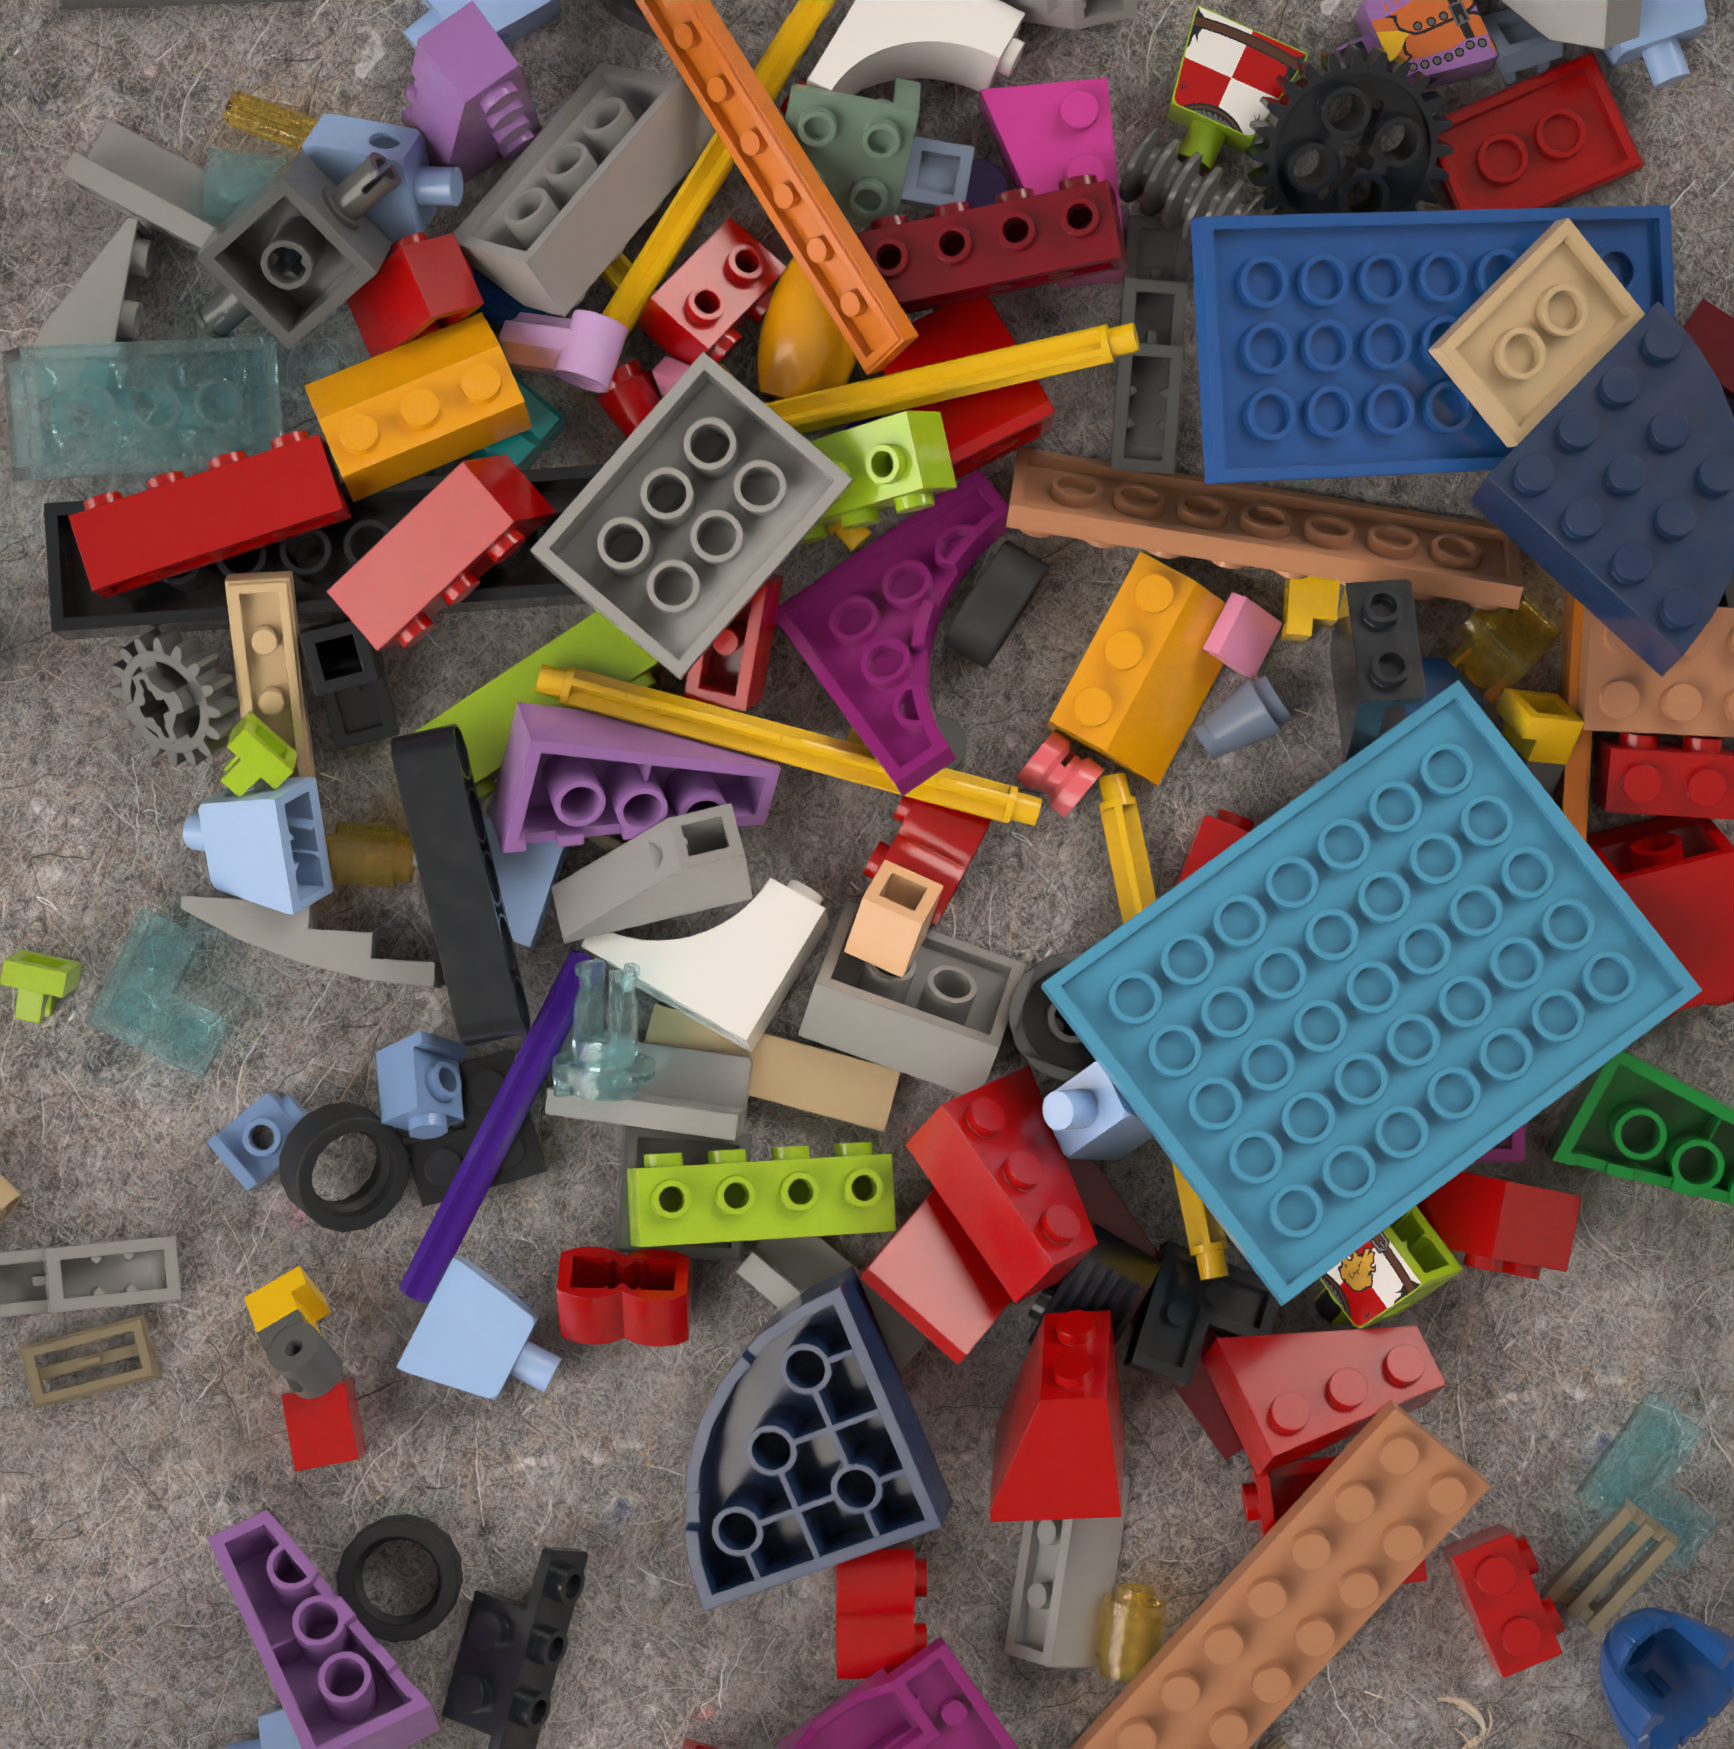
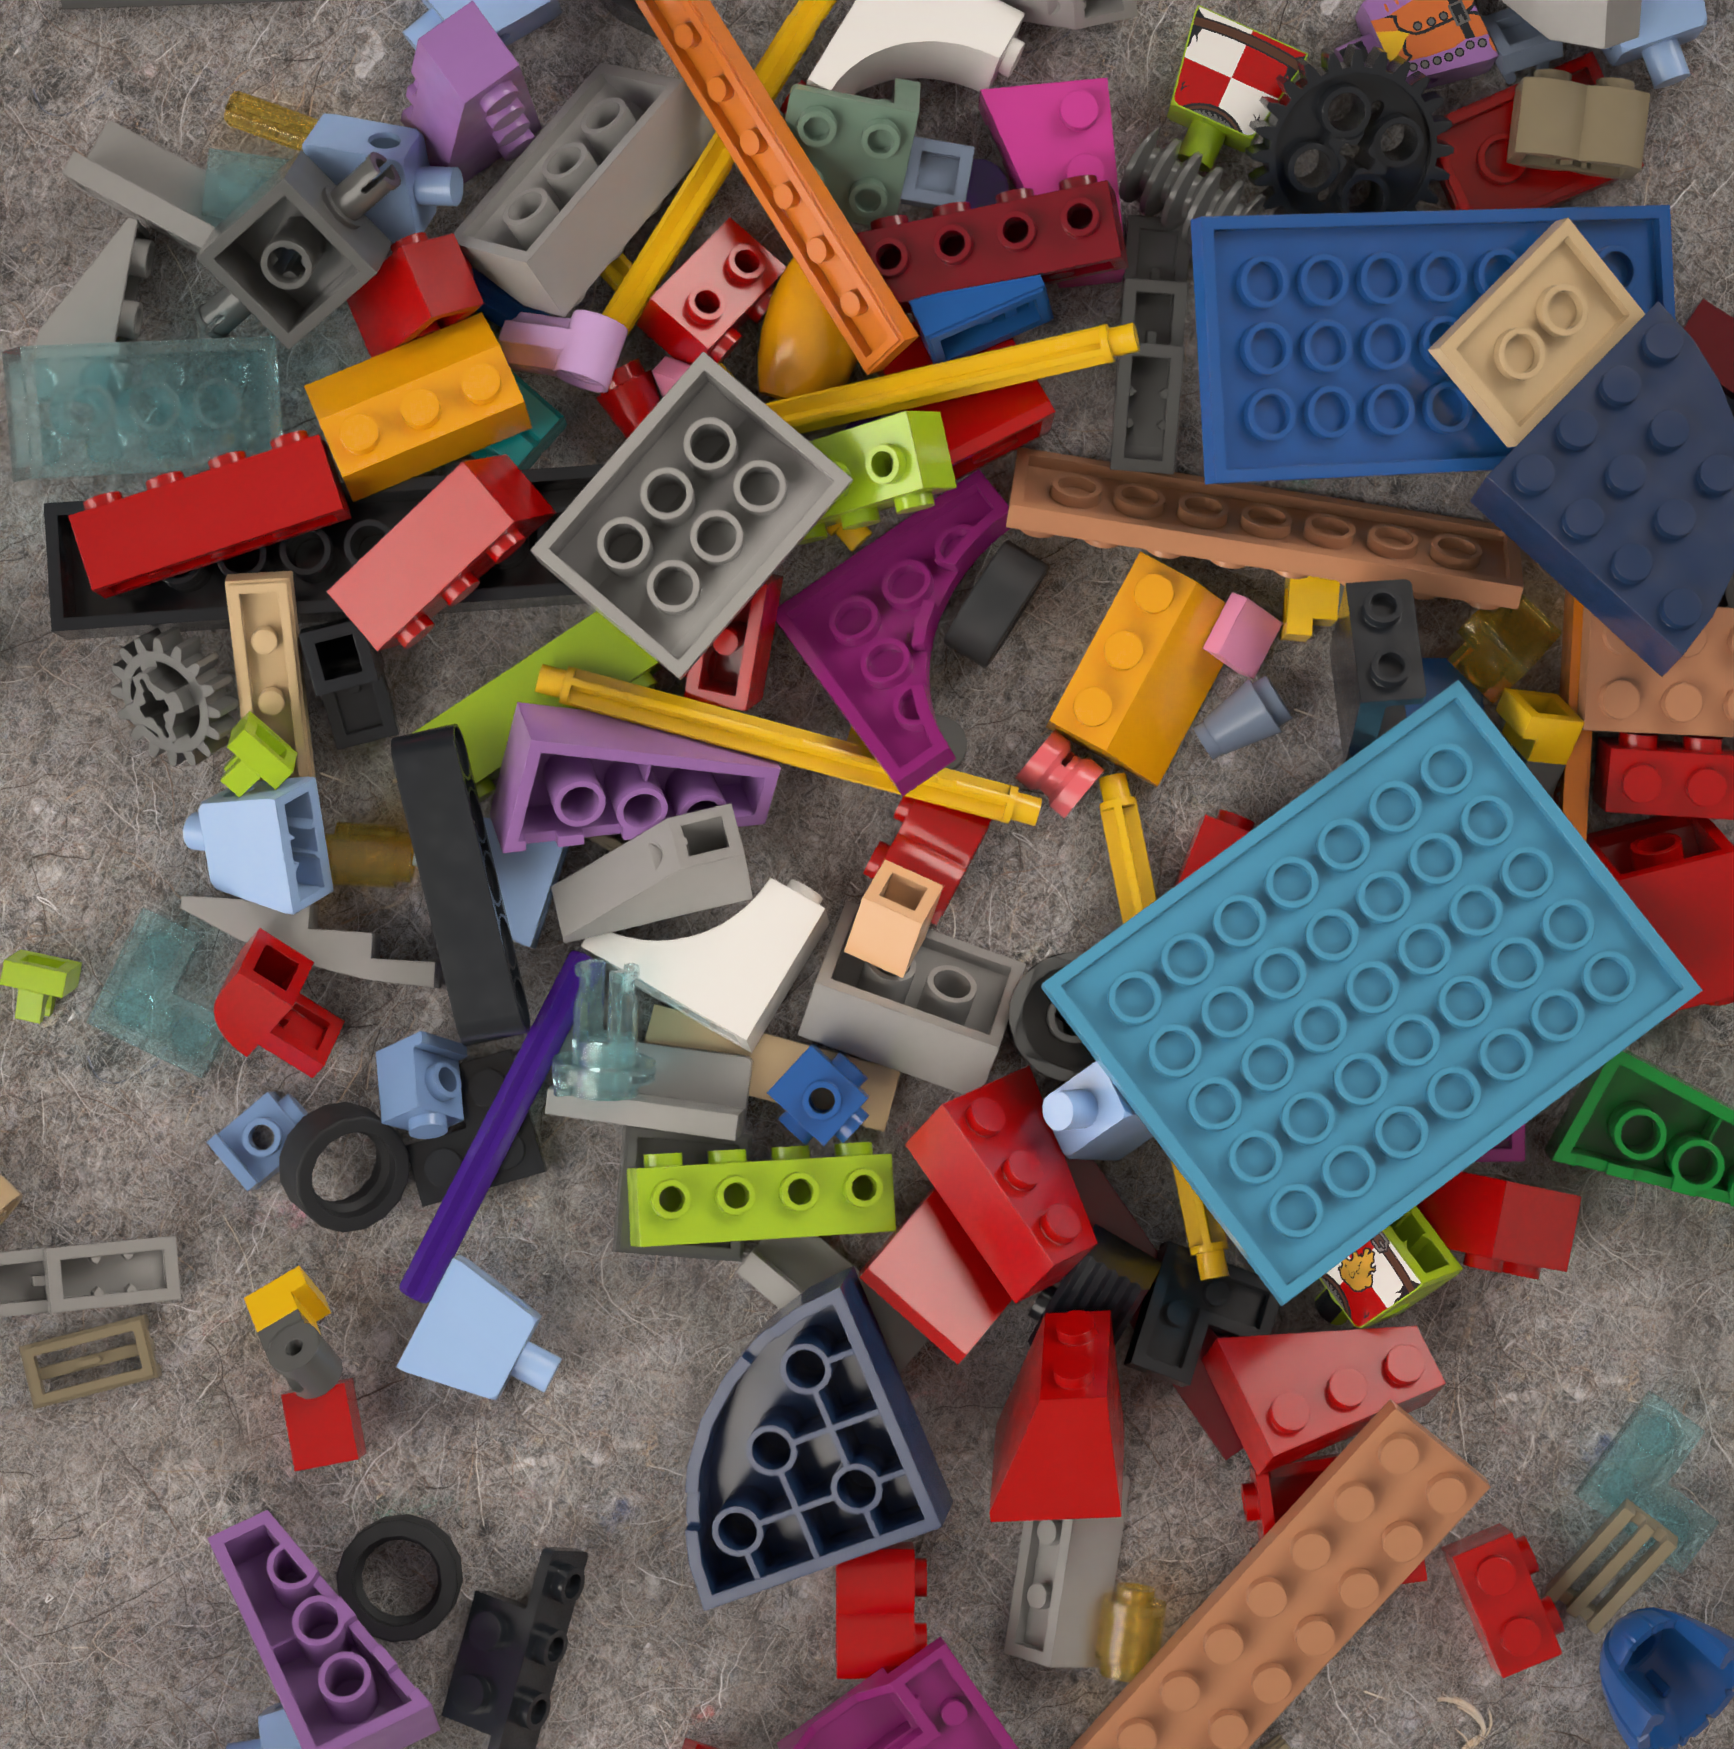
(265, 1006): none -> red brick
(624, 1296): red brick -> none
(816, 1071): none -> blue brick
(979, 317): none -> blue slope
(1578, 125): none -> dark tan brick

